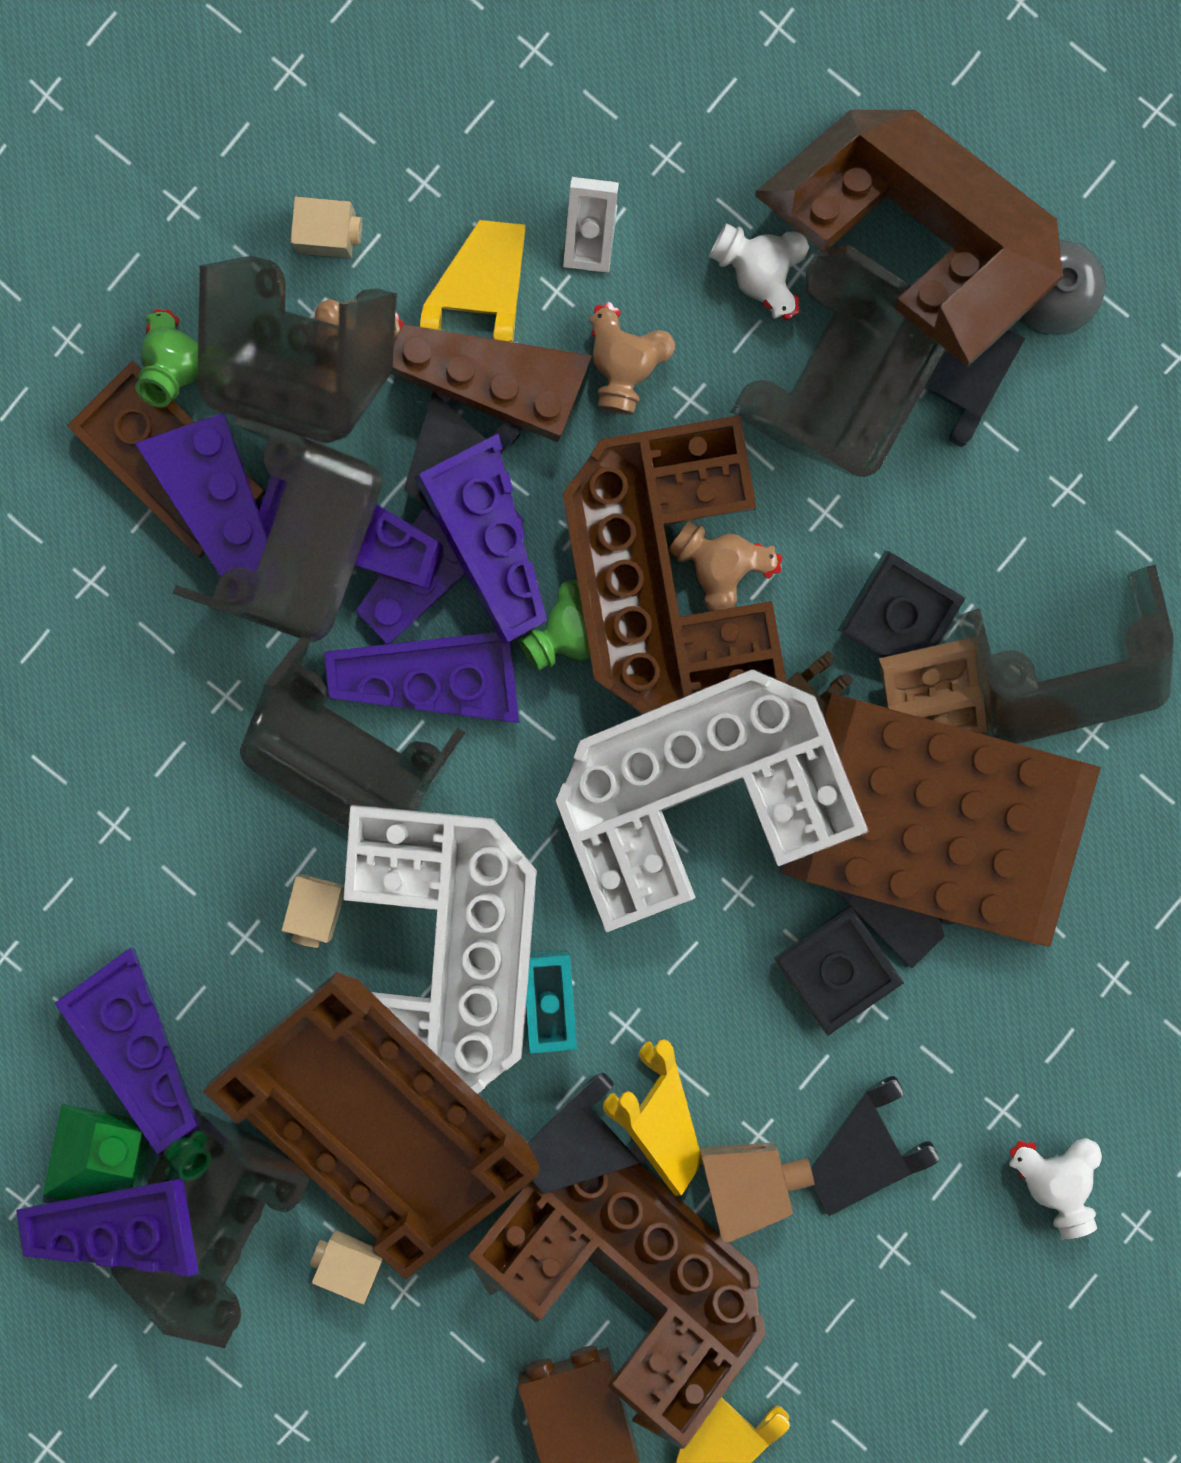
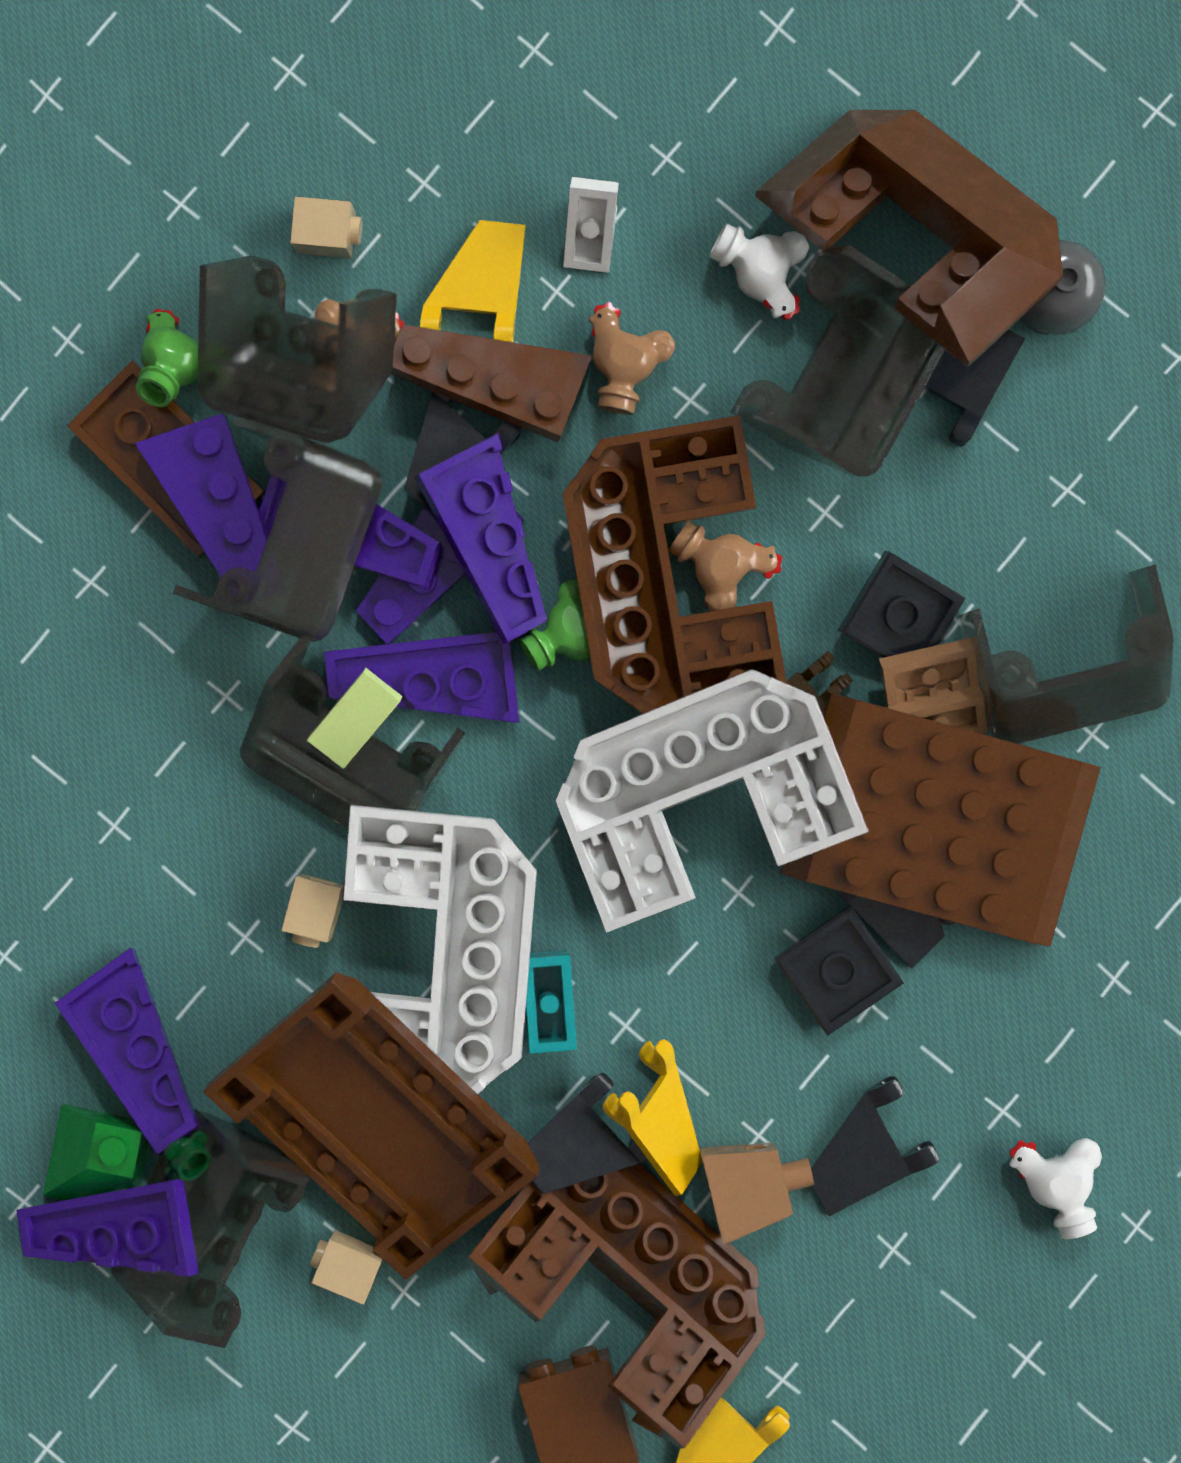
(354, 718): none -> yellowish green tile

